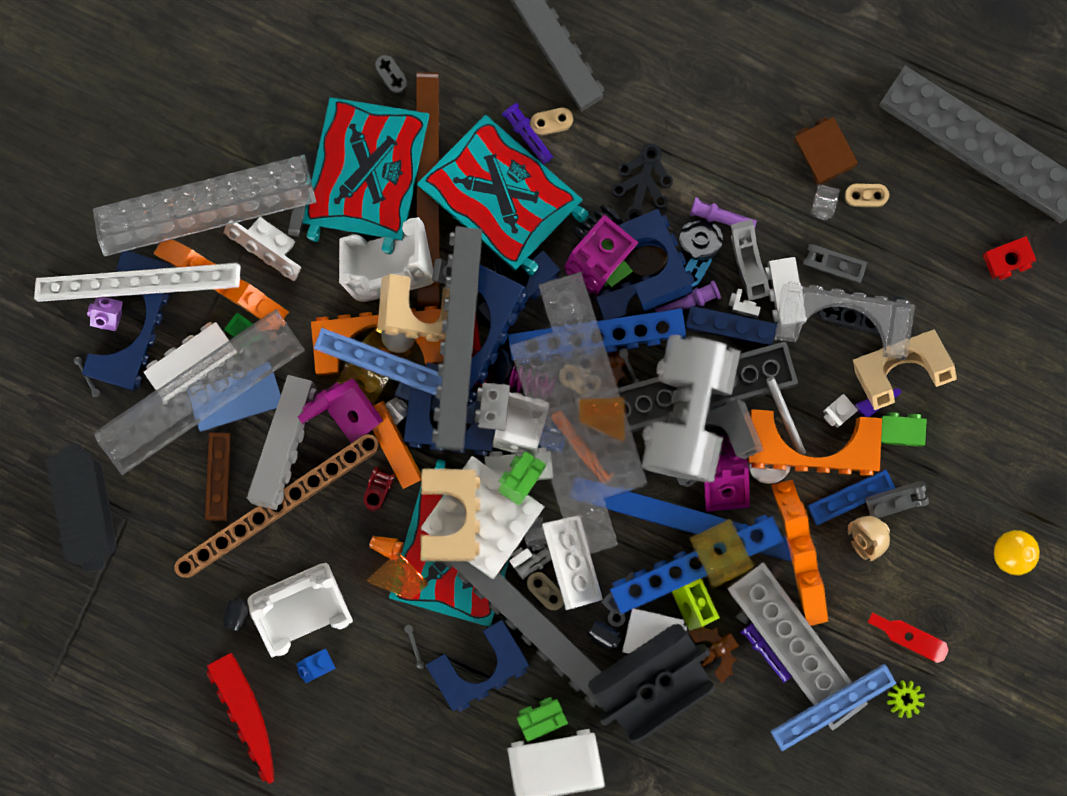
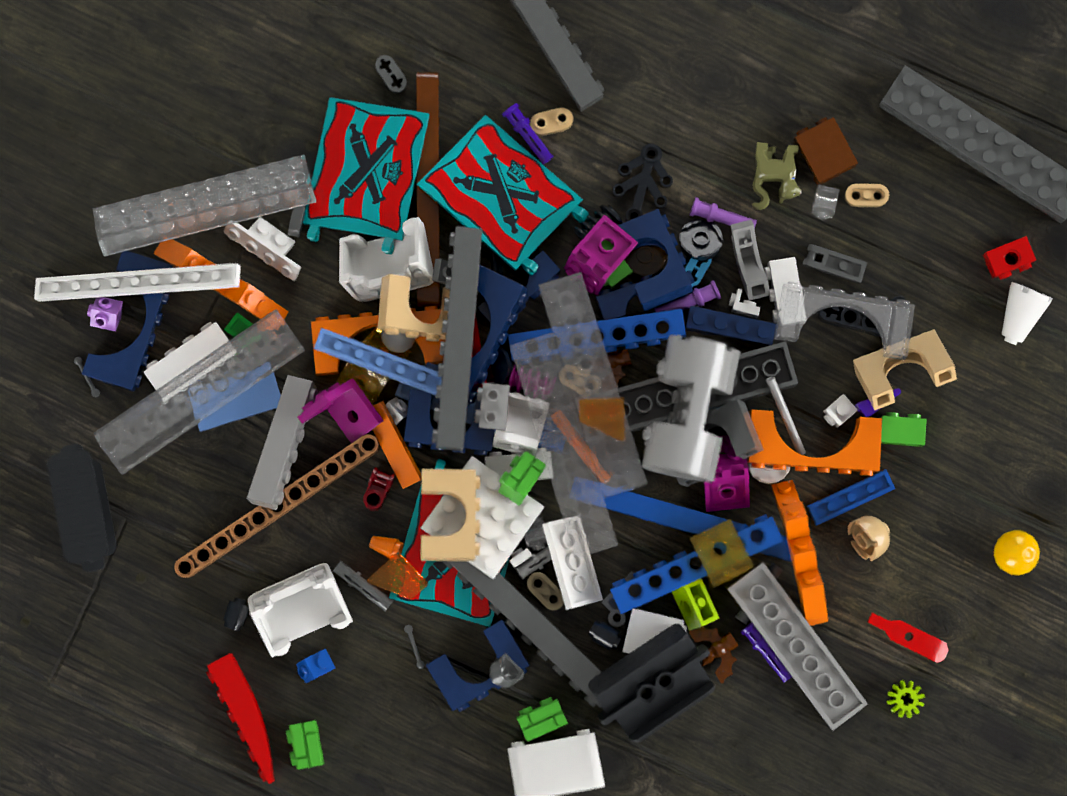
(218, 476): reddish brown tile -> none
(305, 744): none -> bright green brick
(358, 582): none -> dark grey pin
(505, 672): none -> dark grey piece
(623, 354): dark grey hinge -> none
(775, 171): none -> olive animal
(833, 707): medium blue tile -> none
(897, 500): dark grey plate -> none
(1022, 312): none -> white cone

